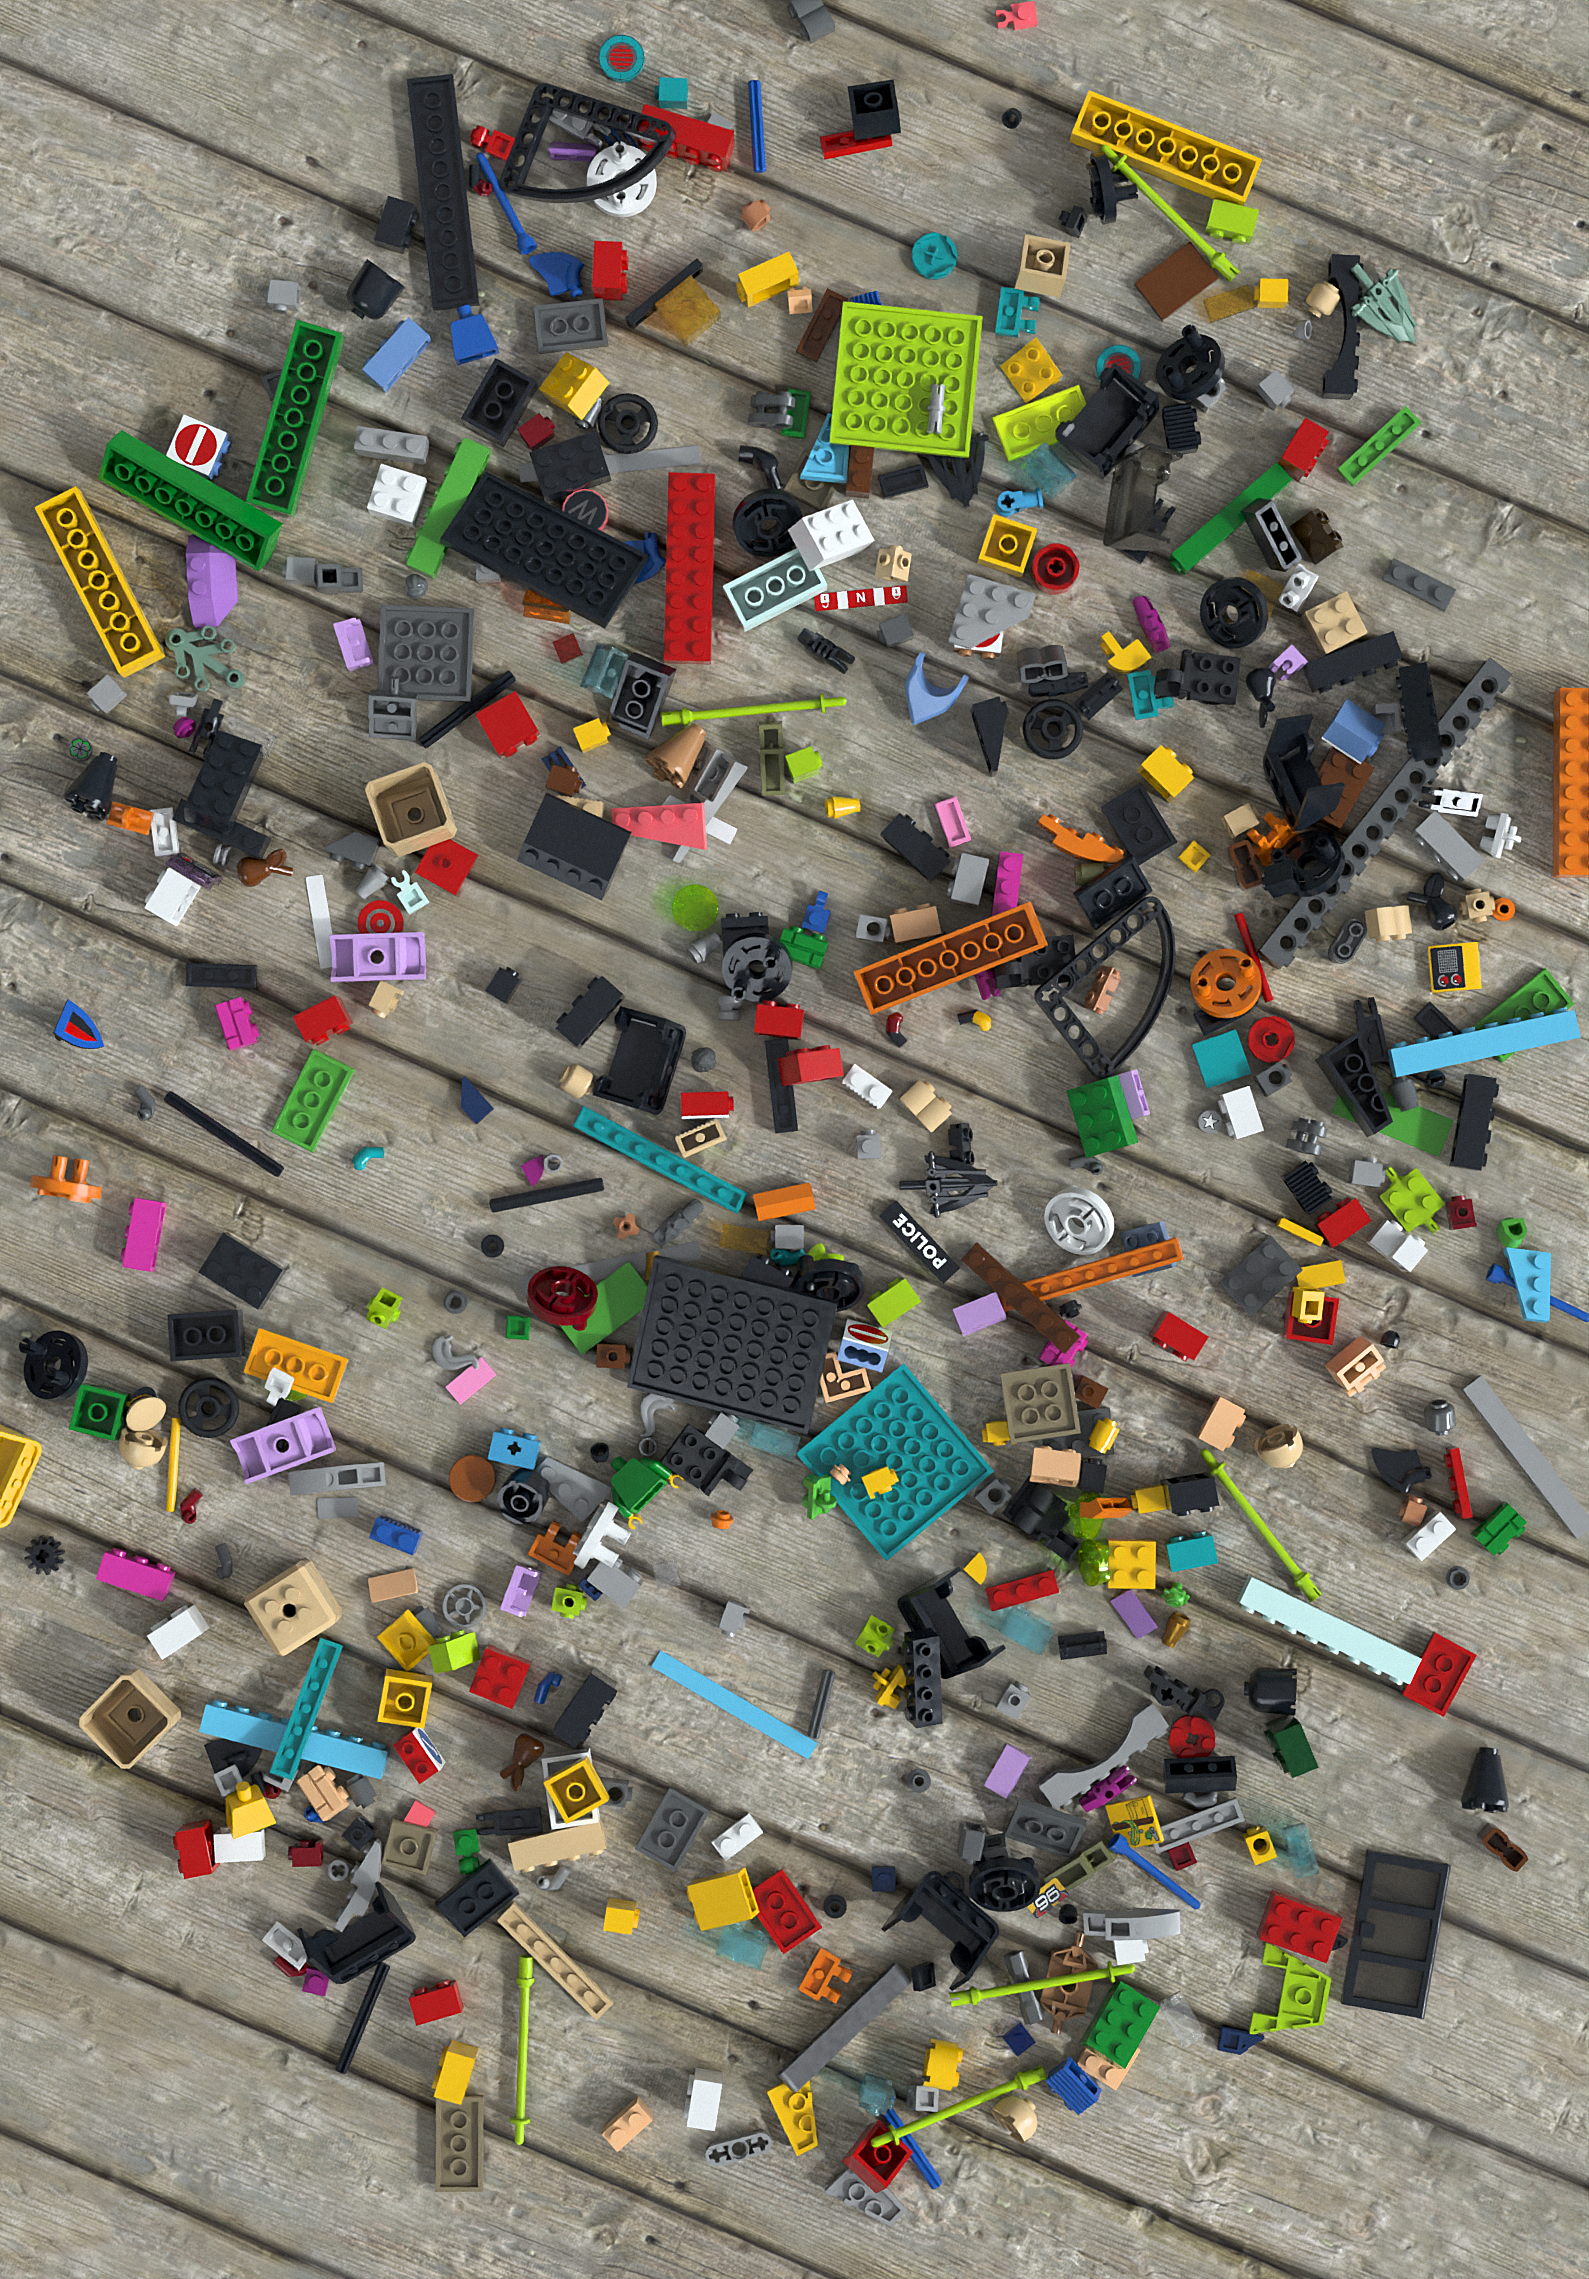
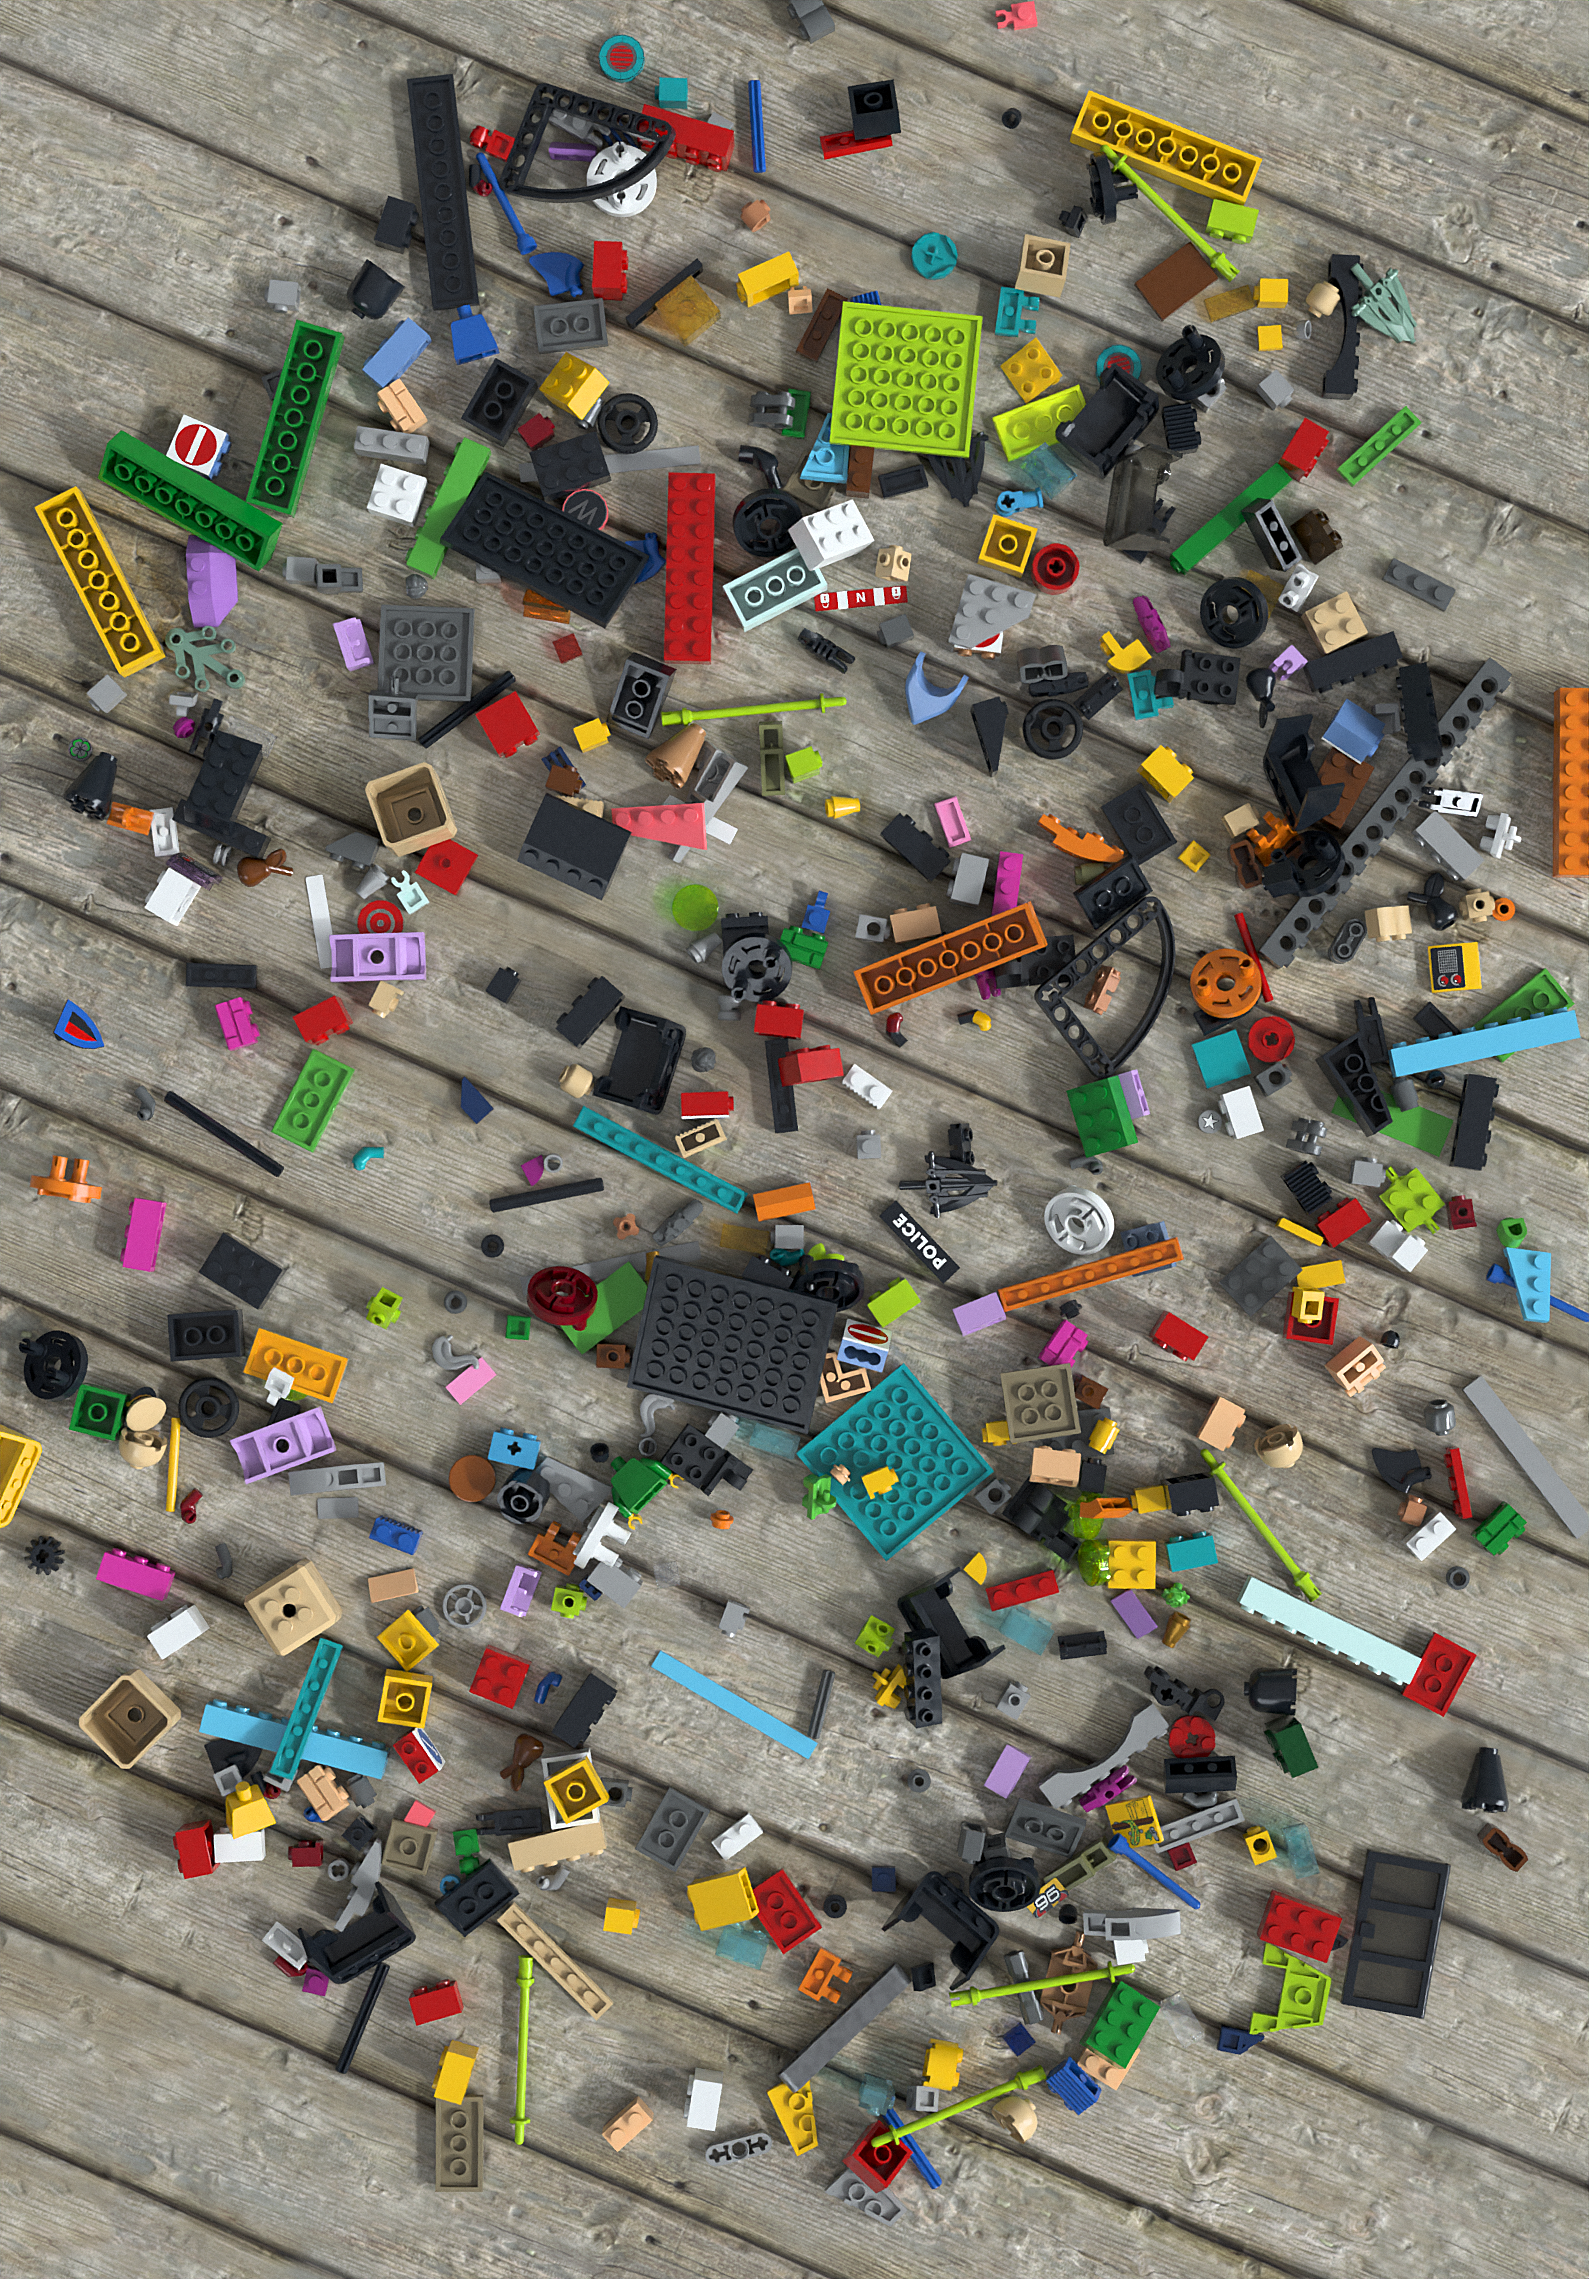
(401, 407): none -> light nougat brick
(449, 1878): none -> dark azure bush
(454, 1651): lime brick -> none
(604, 671): clear light blue brick -> none
(926, 1105): tan brick -> none
(936, 408): light grey pin -> none
(1021, 1298): reddish brown plate -> none
(1269, 338): none -> yellow tile

